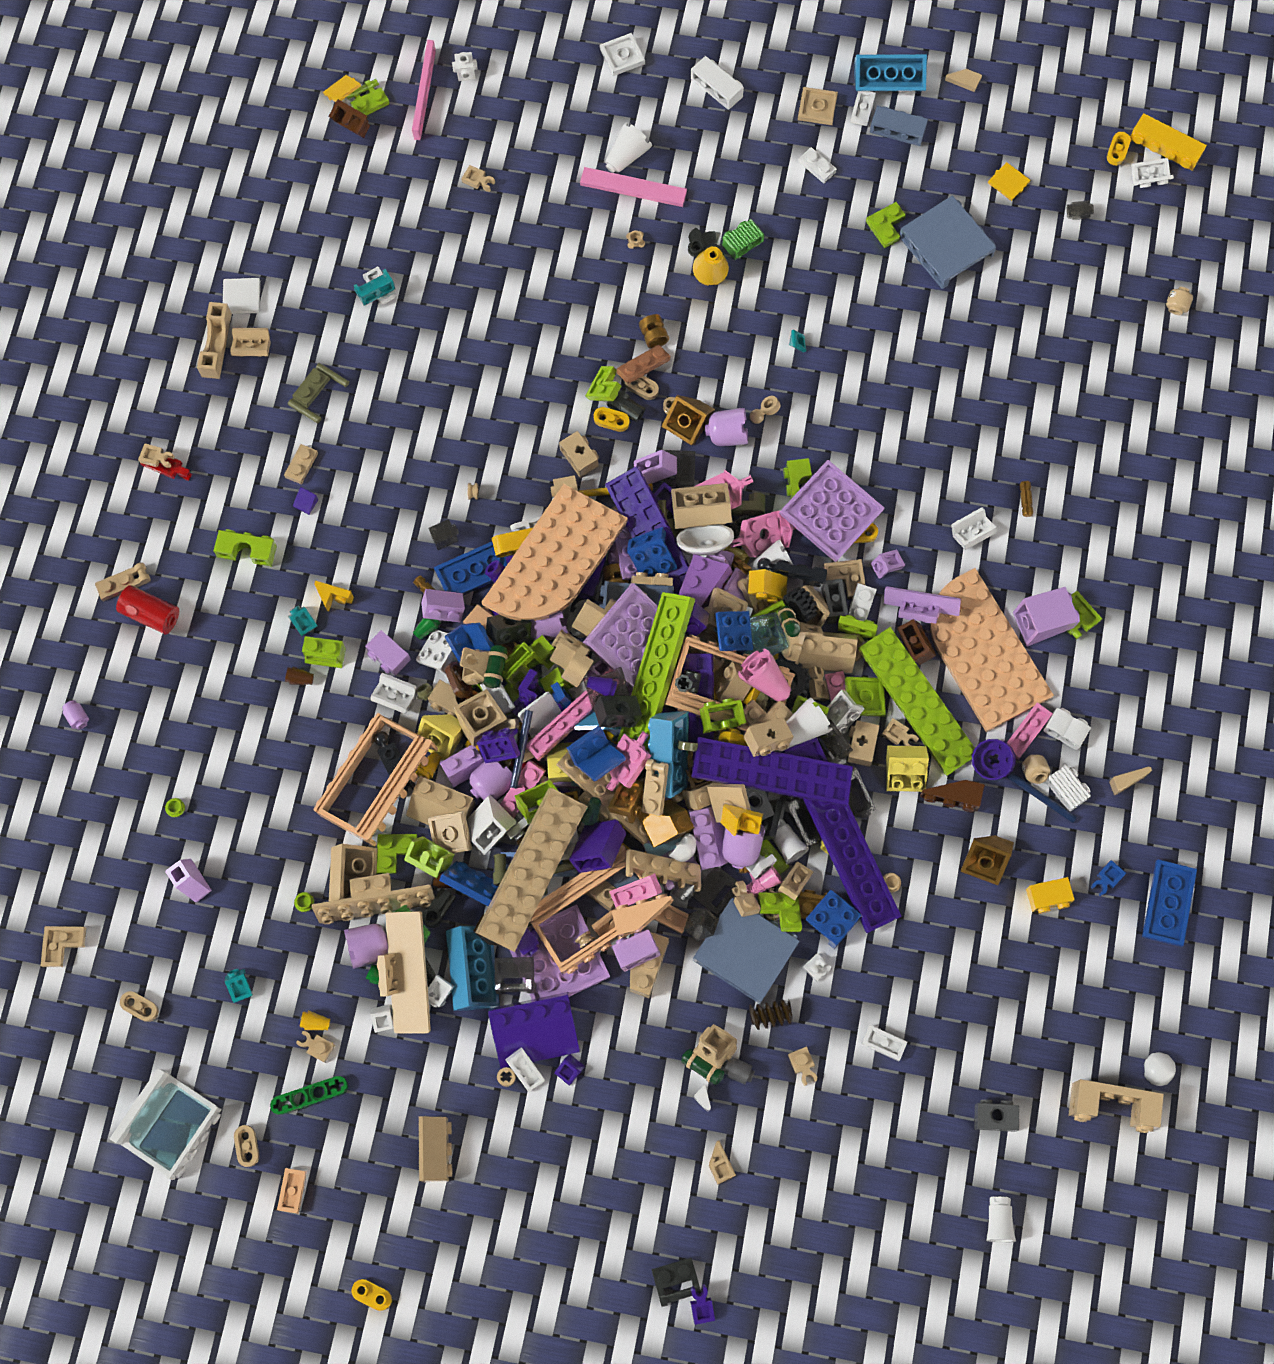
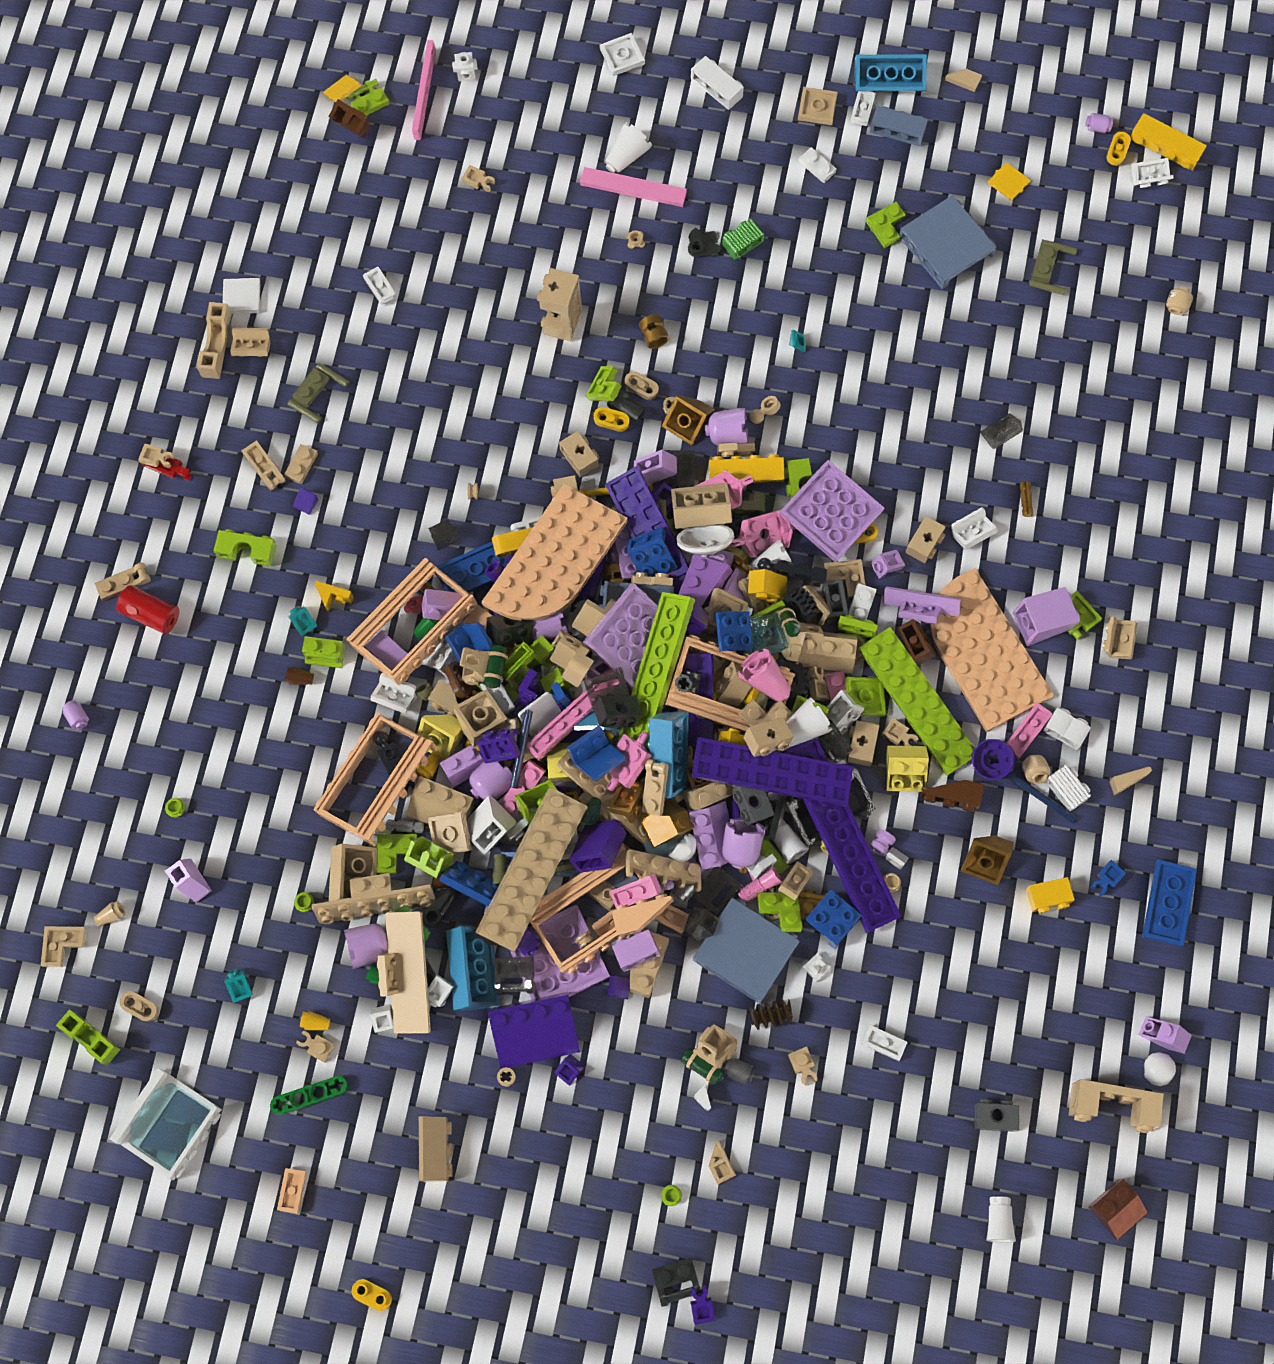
(88, 1036): none -> lime arch
(110, 913): none -> tan cone
(247, 1146): tan plate -> none
(263, 465): none -> tan plate
(375, 288): teal hinge -> none
(393, 604): none -> light nougat window
(404, 826): none -> light grey axle
(417, 609): none -> coral plate
(525, 1070): white plate -> none
(562, 302): none -> tan plate
(602, 685): dark purple cone -> none
(618, 987): none -> dark purple slope
(643, 364): nougat plate -> none
(671, 1195): none -> lime plate
(688, 746): olive tile -> none
(710, 266): yellow cone -> none
(710, 707): lime window -> none
(727, 794): tan plate -> none
(729, 449): none -> tan plate
(738, 818): yellow slope -> none
(745, 902): tan plate -> none
(761, 469): none -> yellow brick
(882, 842): none -> lavender wheel
(896, 858): none -> white slope
(928, 530): none -> tan brick
(1002, 430): none -> clear smoke slope
(1045, 264): none -> olive plate
(1079, 210): clear smoke brick -> none
(1099, 123): none -> lavender brick
(1118, 1208): none -> copper slope
(1120, 638): none -> tan bracket
(1165, 1034): none -> lavender slope

